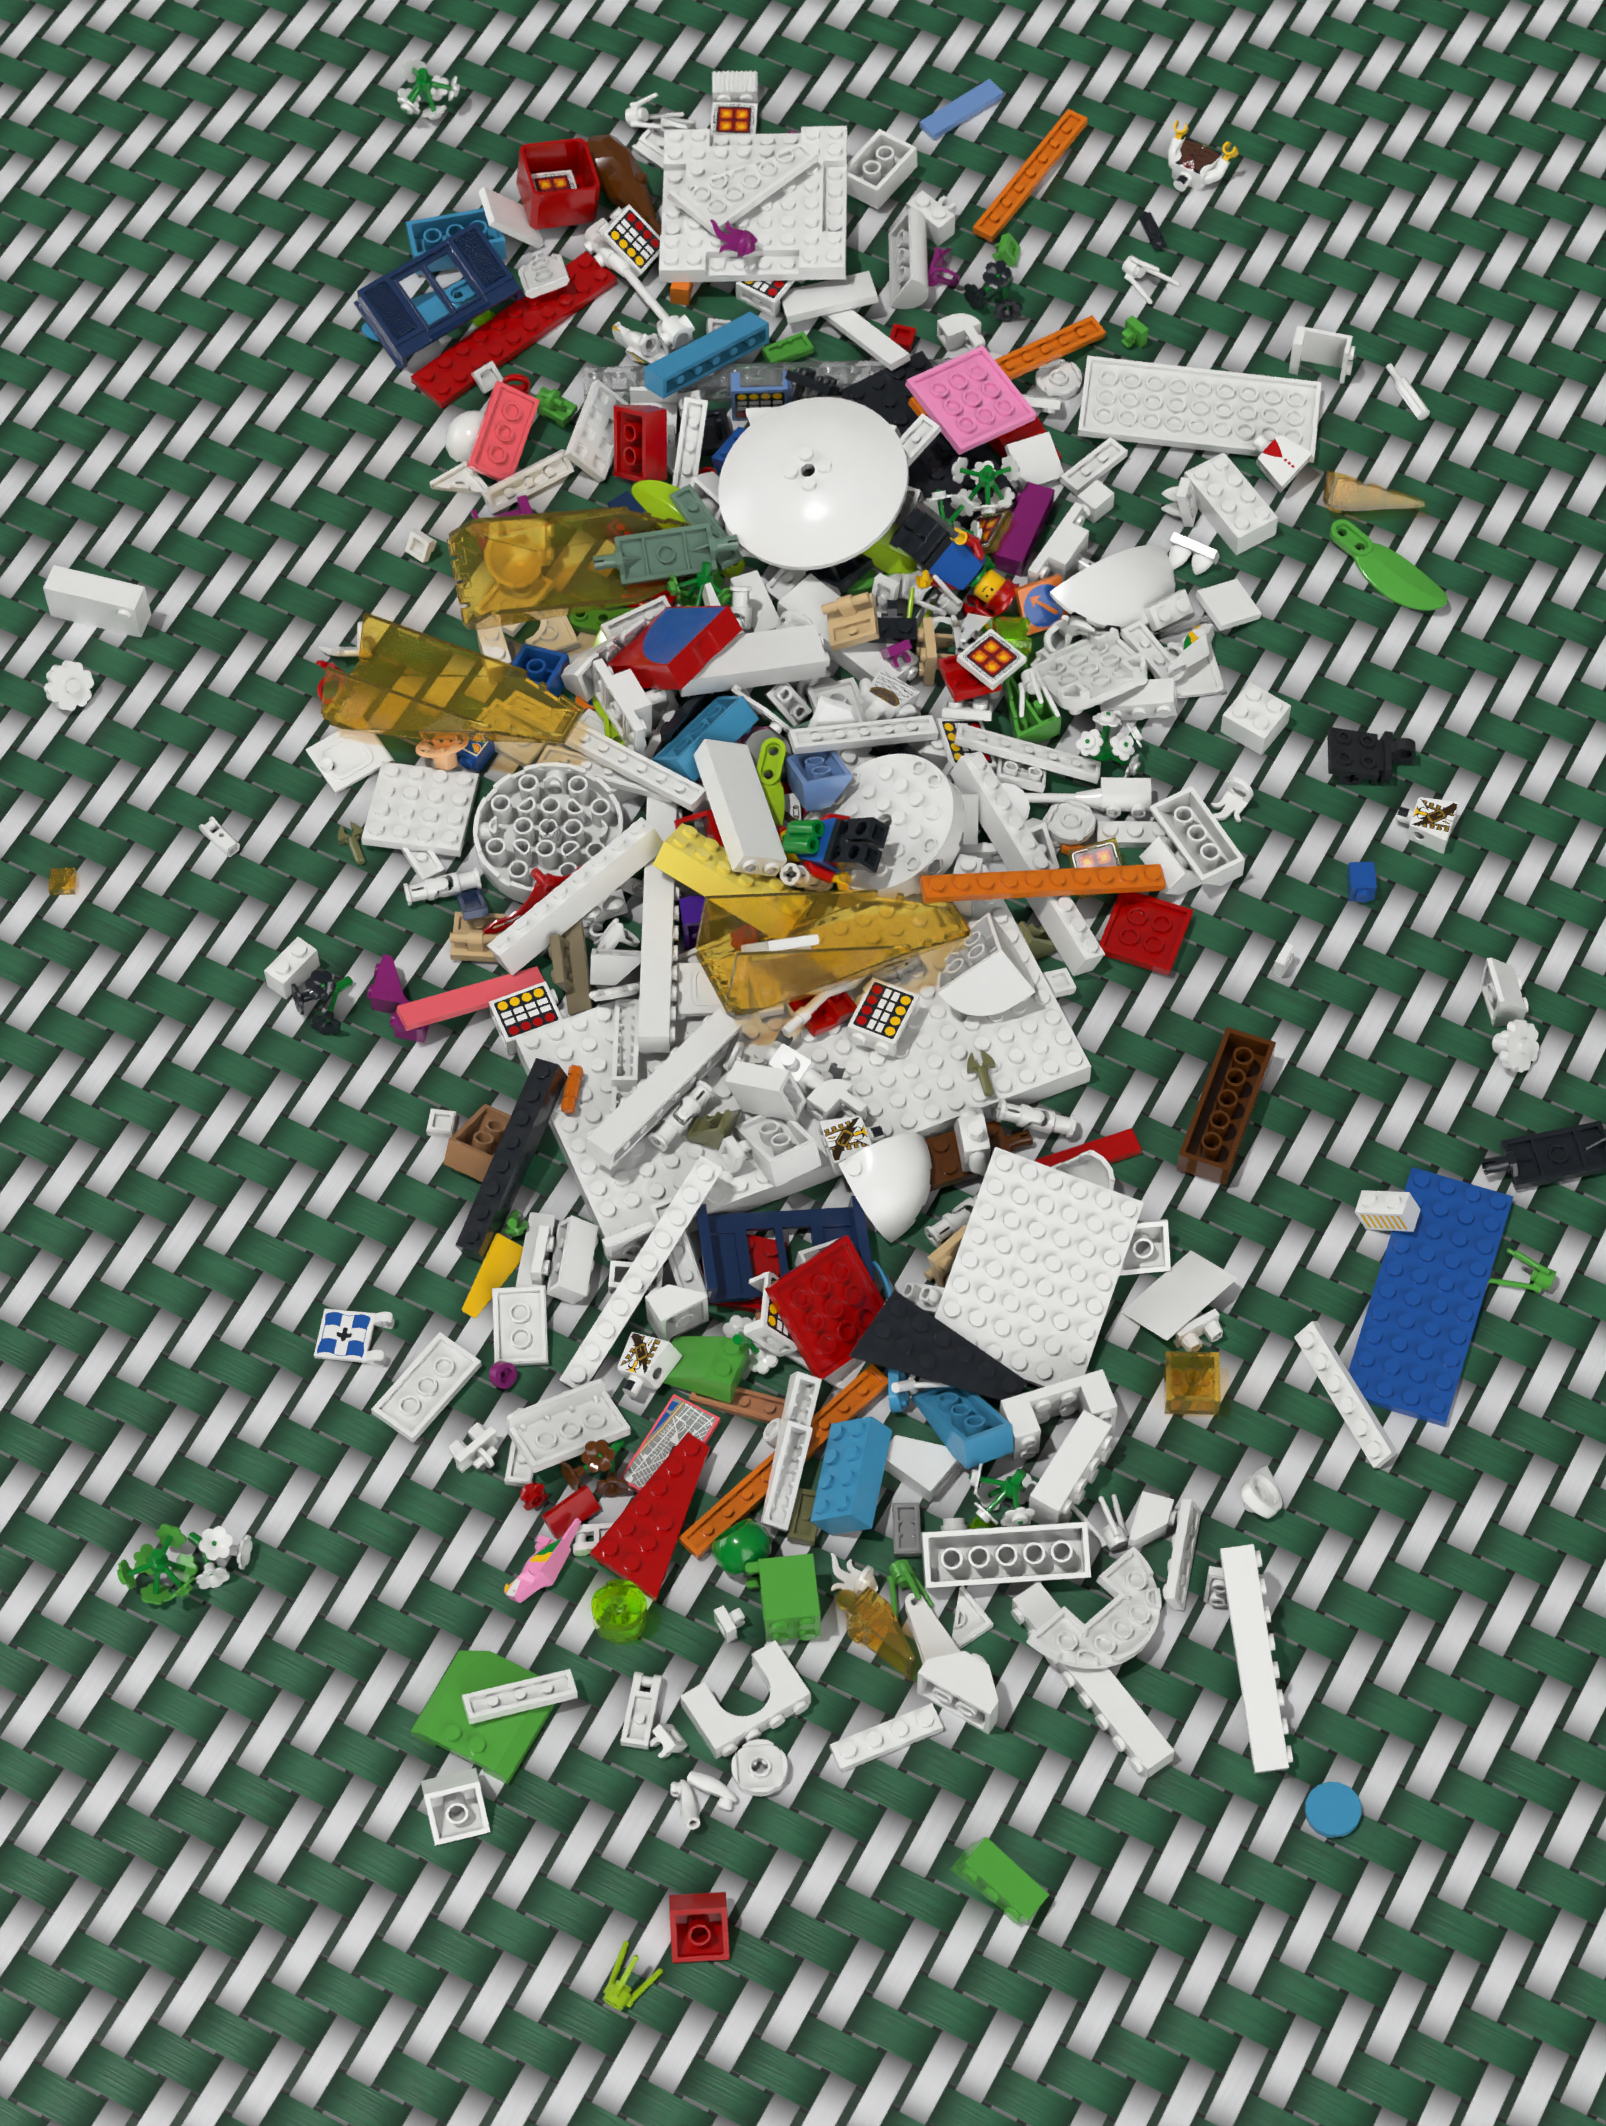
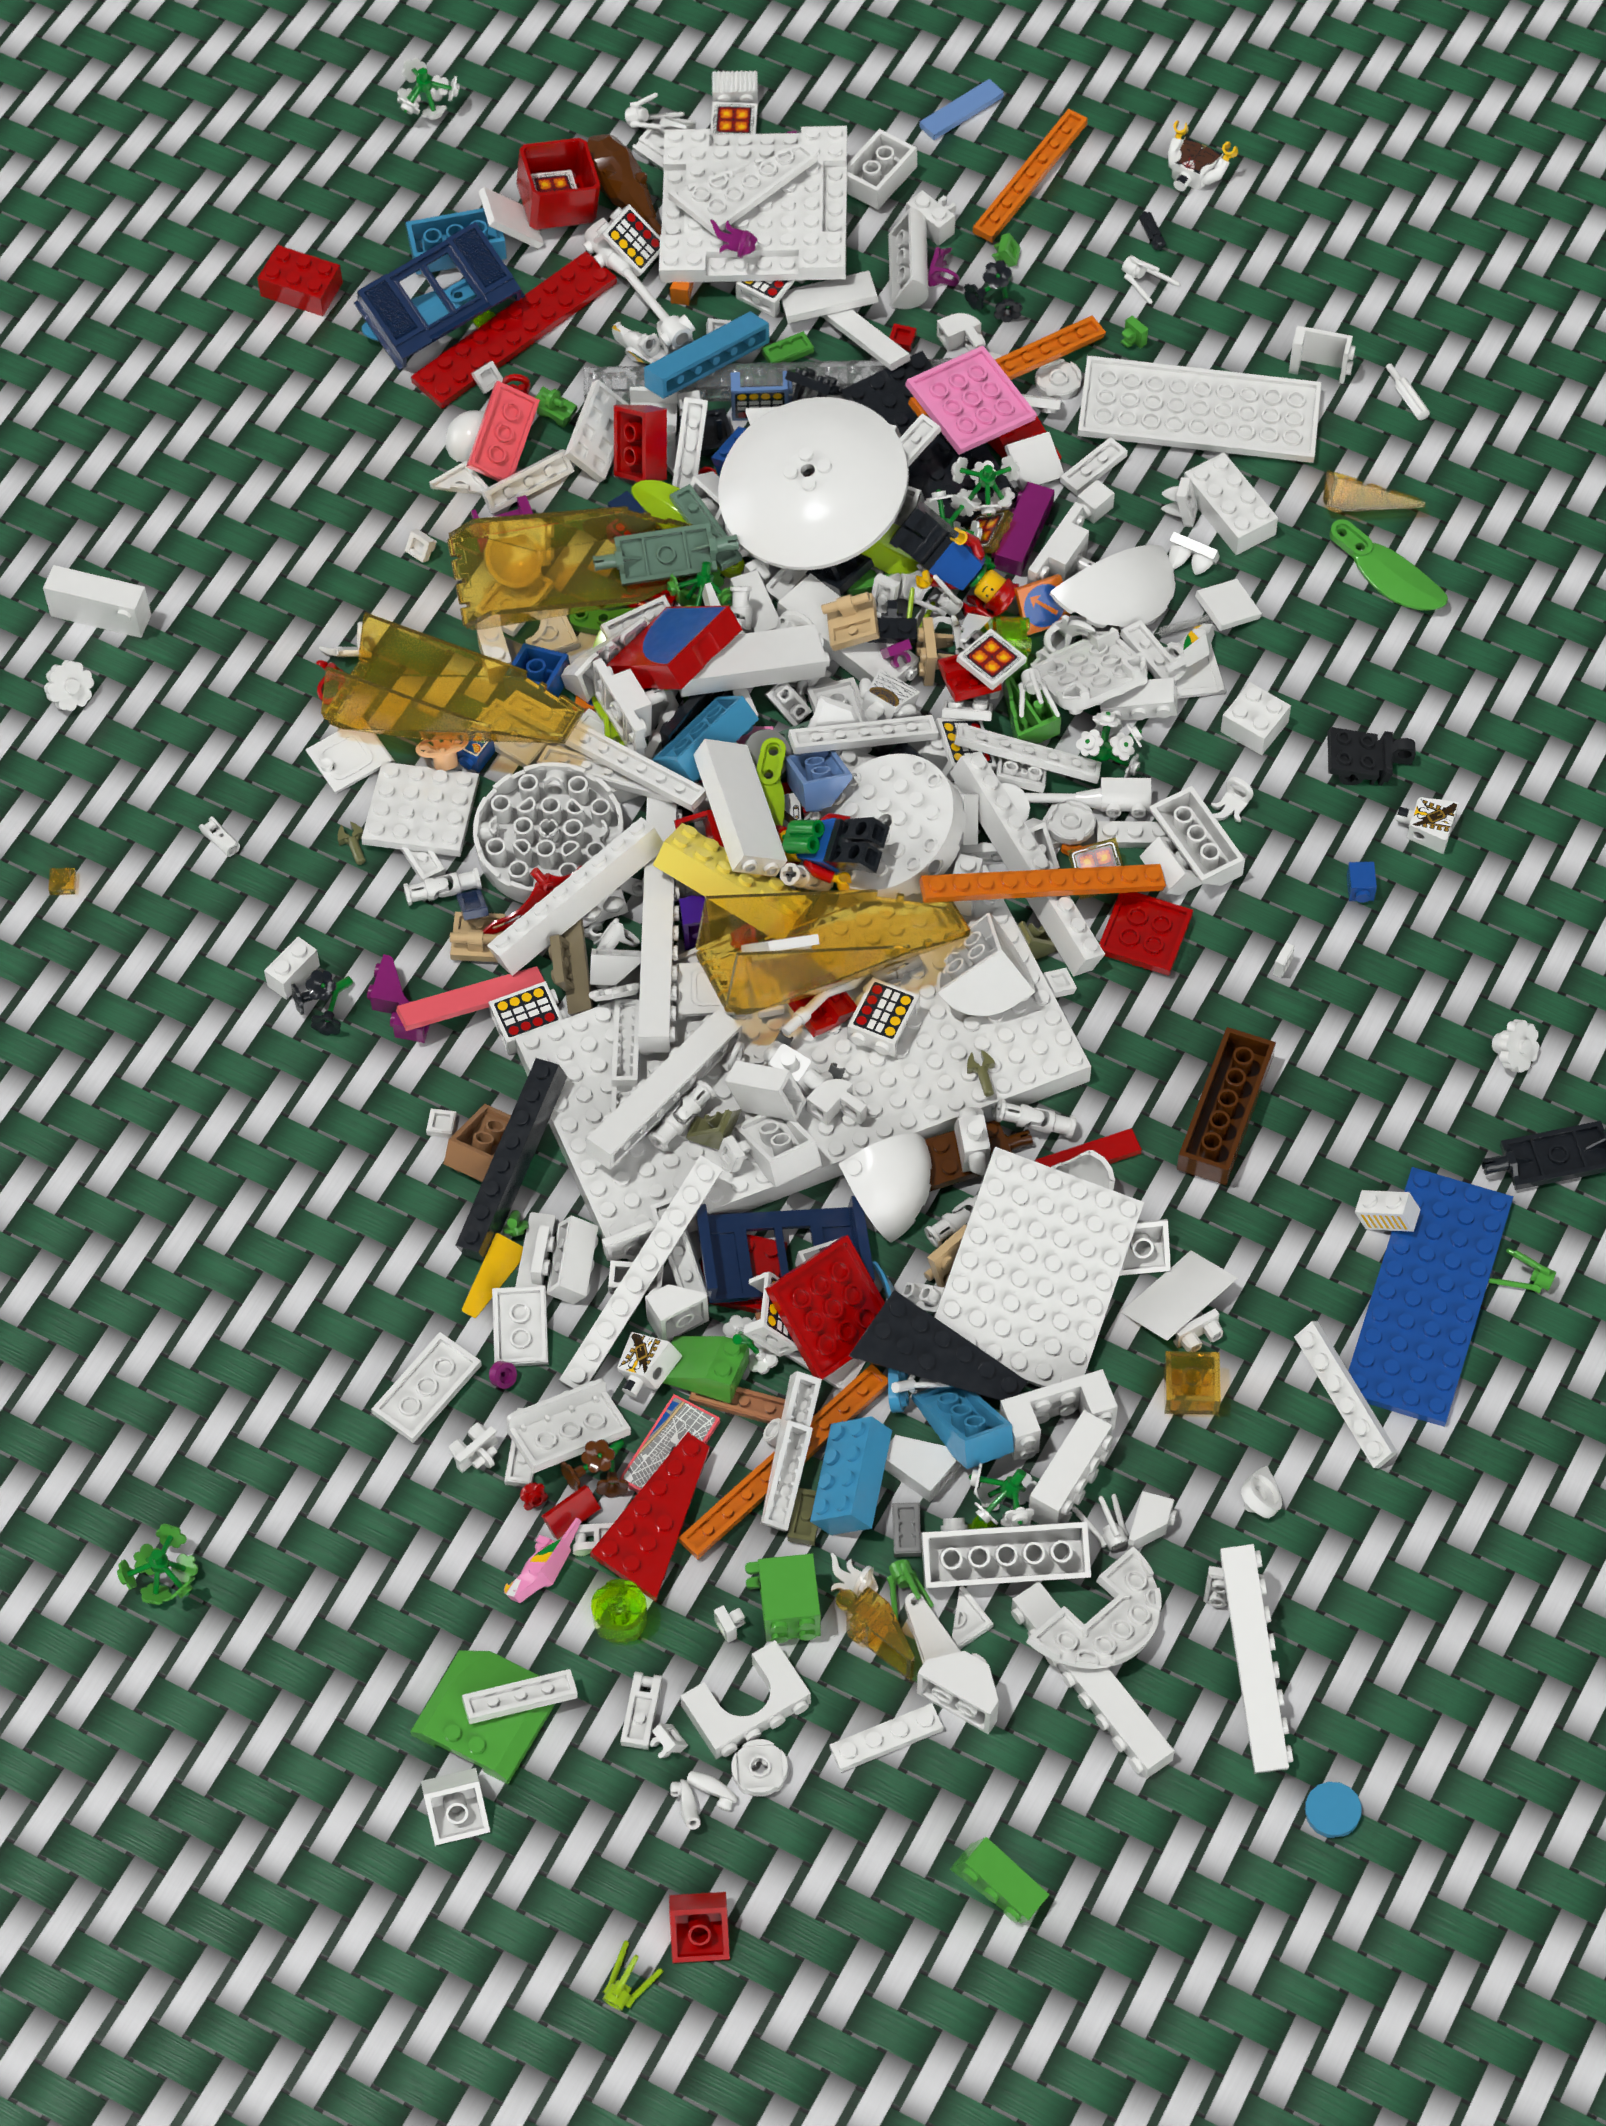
(217, 1544): white plant -> none
(300, 280): none -> red brick
(349, 1334): white flag -> none
(543, 274): white tile -> none
(571, 1089): orange axle -> none
(740, 1545): green wheel -> none
(762, 568): none -> white tile
(776, 723): white container -> none
(846, 1137): torso -> none
(1168, 610): white plate -> none
(1182, 1555): white plate -> none
(1280, 459): white torso -> none
(1502, 993): white slope -> none

